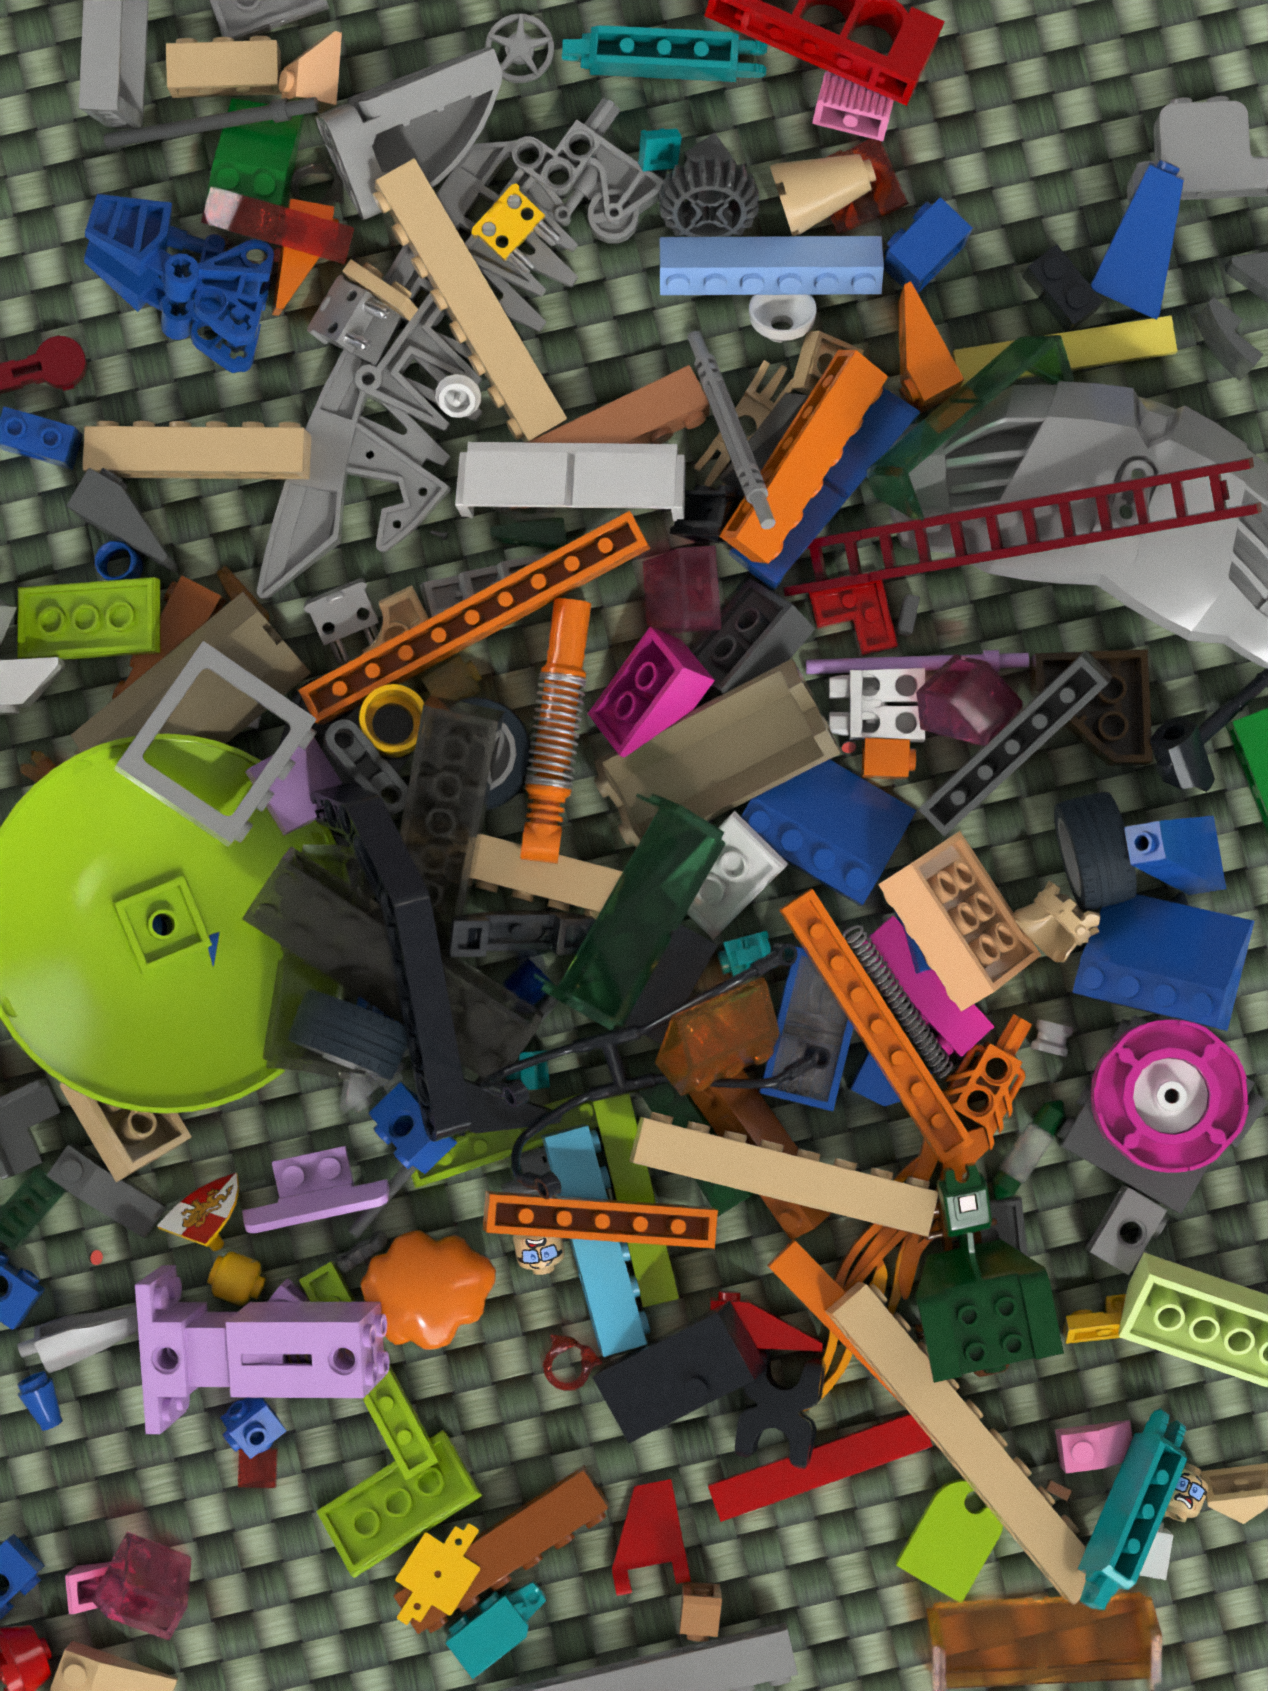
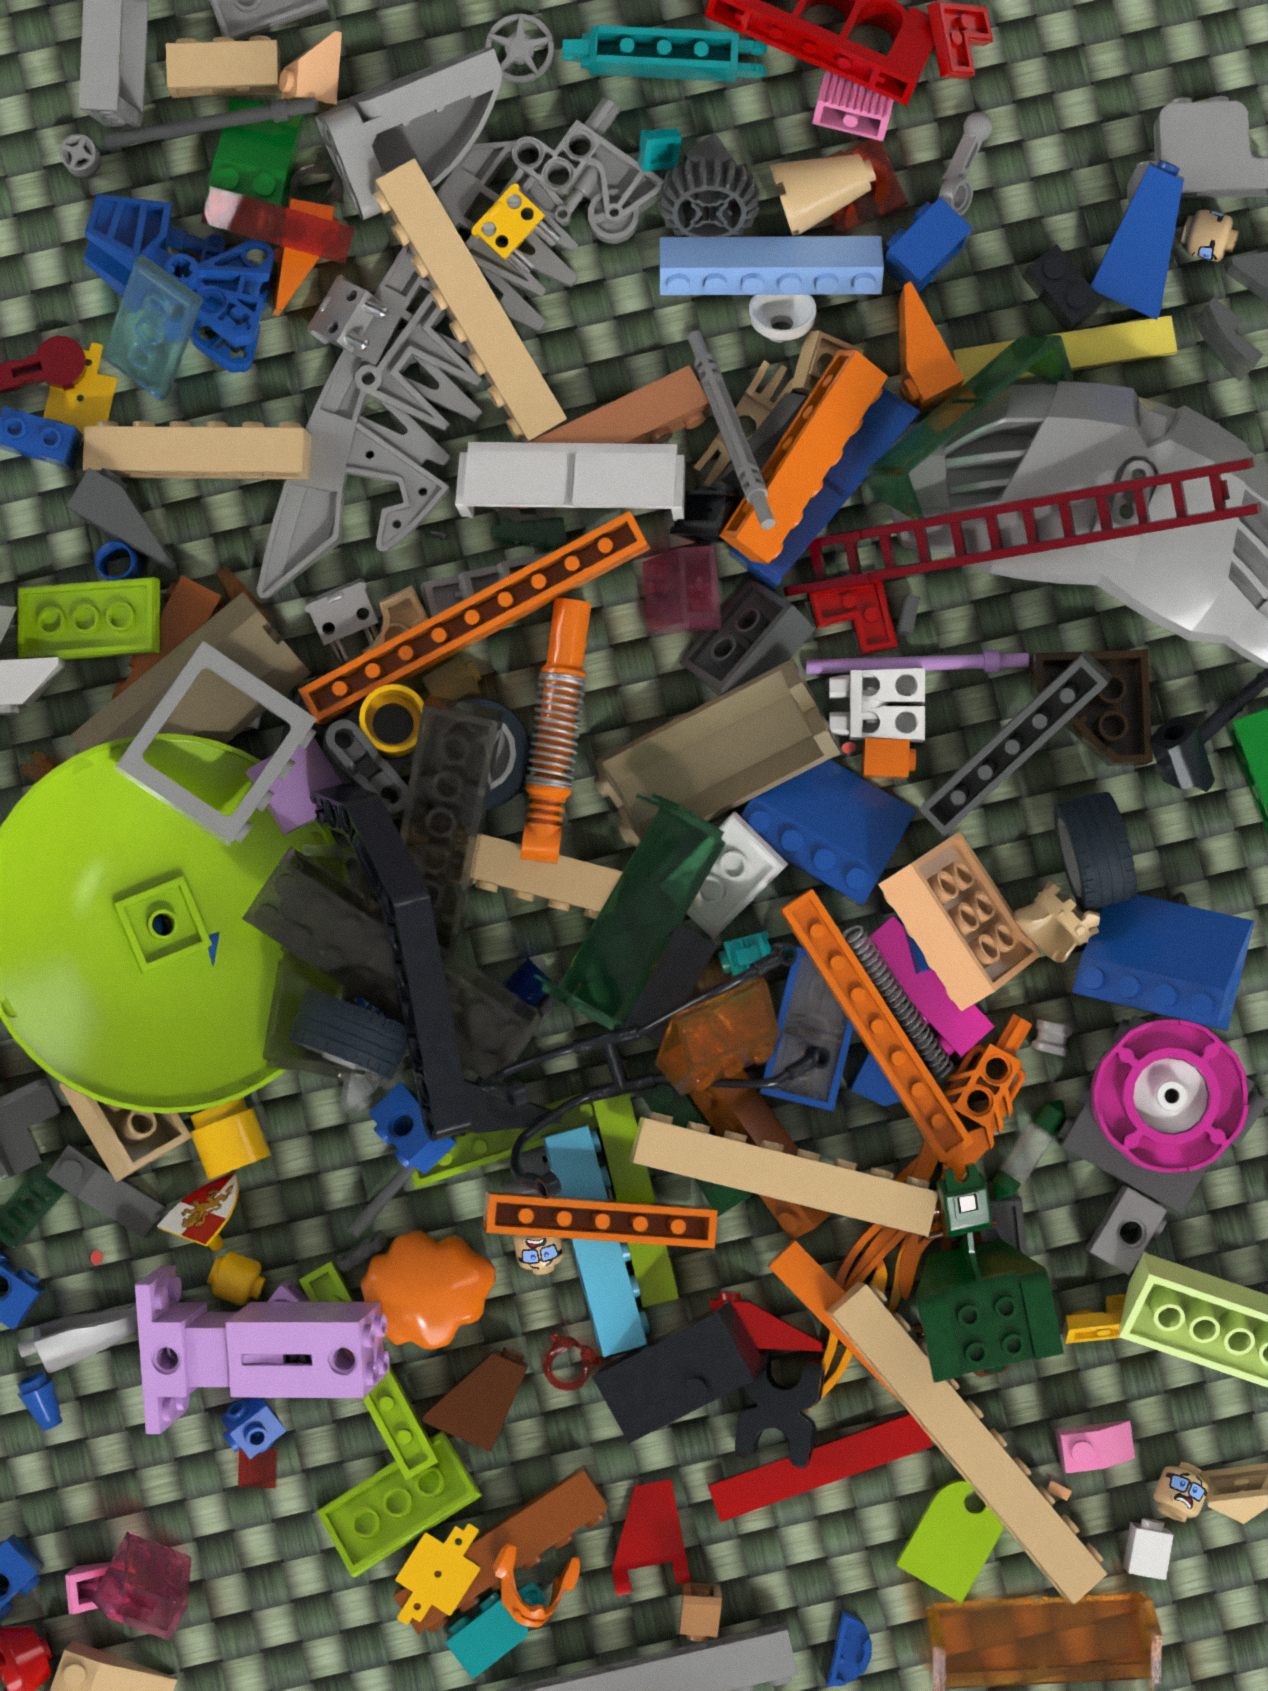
(74, 150): none -> light grey wheel
(97, 393): none -> yellow piece
(152, 327): none -> clear light blue tile
(228, 1137): none -> yellow piece
(314, 1189): lavender plate -> none
(393, 296): tan plate -> none
(458, 395): white hat -> none
(480, 1400): none -> reddish brown slope
(518, 930): black slope -> none
(524, 1614): none -> orange helmet
(535, 1076): teal tile -> none
(650, 692): dark pink slope -> none
(850, 1651): none -> blue tile
(954, 30): none -> red tile
(958, 190): none -> light grey piece
(966, 701): clear pink slope -> none
(1133, 1510): teal hinge -> none
(1178, 853): blue slope -> none
(1209, 235): none -> tan head

